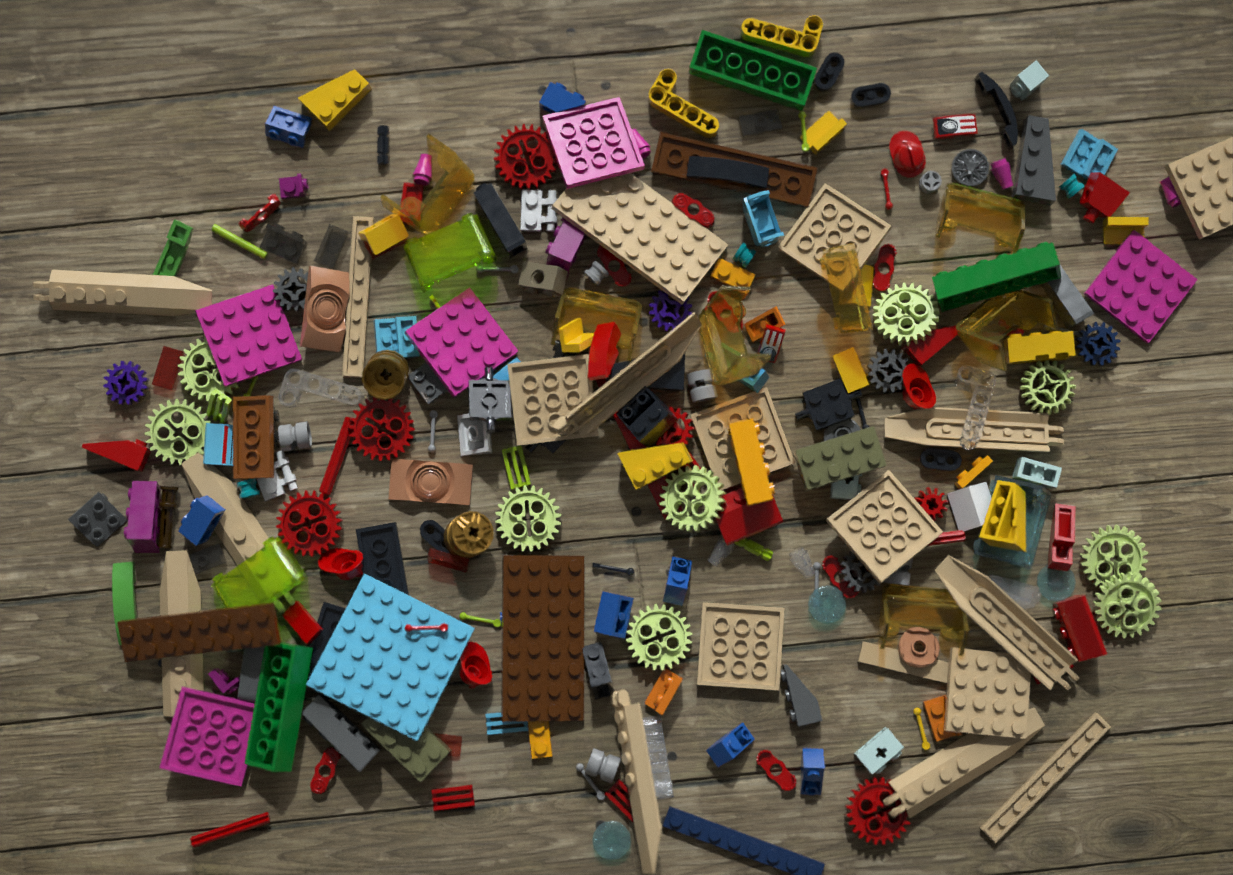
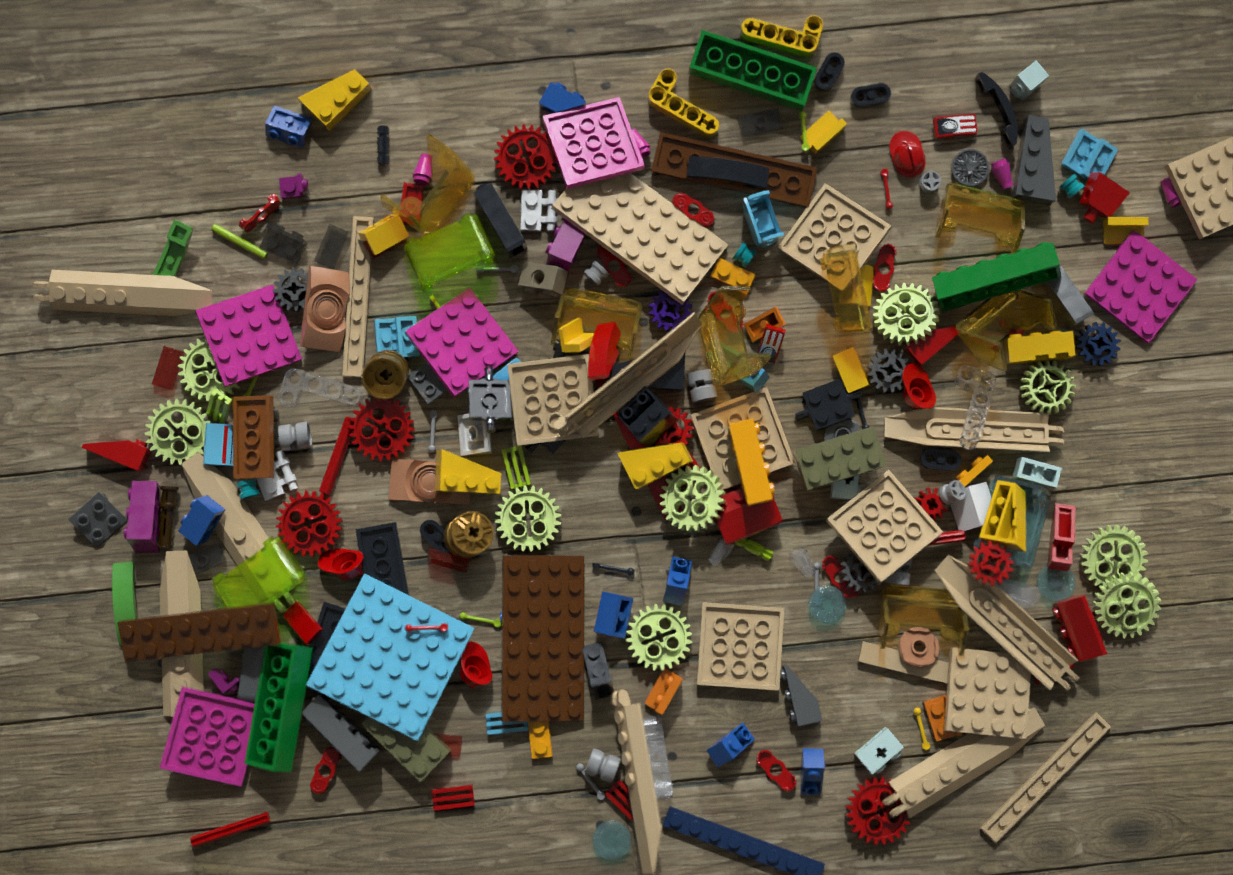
(124, 390): dark purple gear -> none
(464, 476): none -> yellow wedge
(952, 492): none -> light grey wheel
(994, 571): none -> red gear

